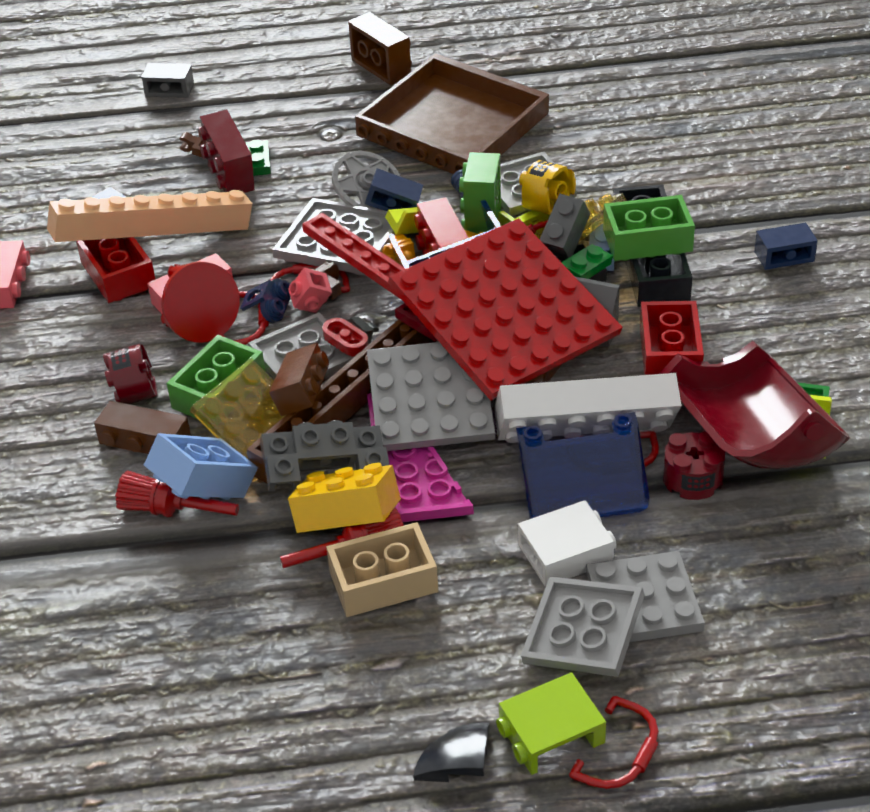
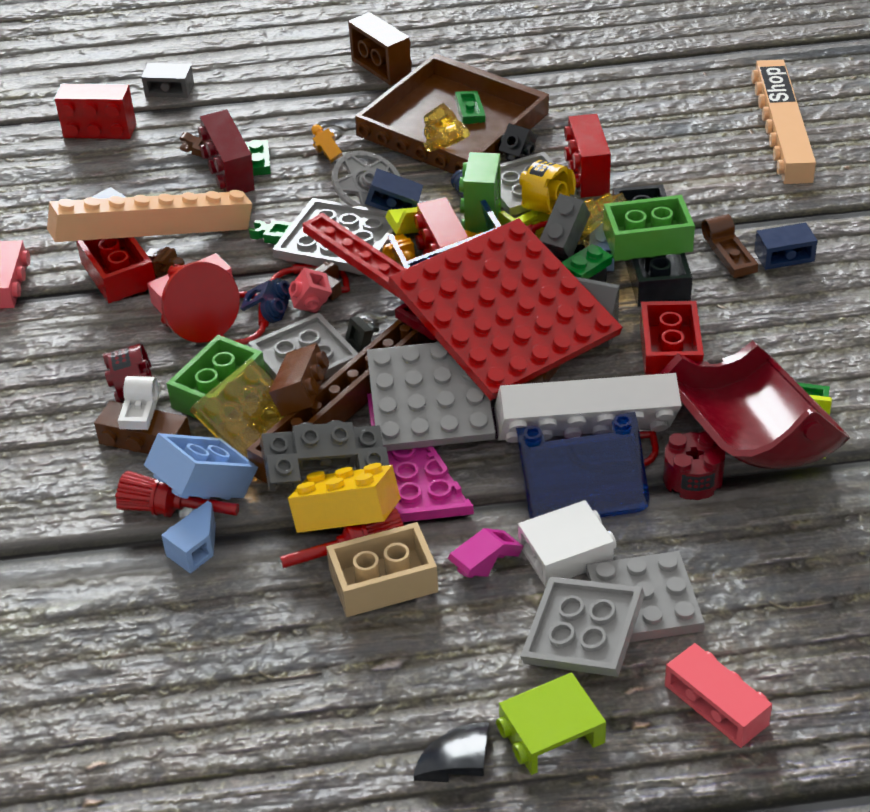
(95, 111): none -> red brick
(140, 402): none -> white plate
(163, 259): none -> reddish brown piece
(192, 538): none -> light blue slope
(270, 232): none -> green plate
(325, 142): none -> light orange piece
(344, 336): red plate -> none
(443, 128): none -> clear yellow slope
(469, 107): none -> green plate
(481, 551): none -> dark pink slope
(517, 142): none -> black brick
(588, 155): none -> red brick
(642, 758): red piece -> none
(718, 694): none -> coral brick
(721, 237): none -> reddish brown plate
(783, 122): none -> light nougat brick

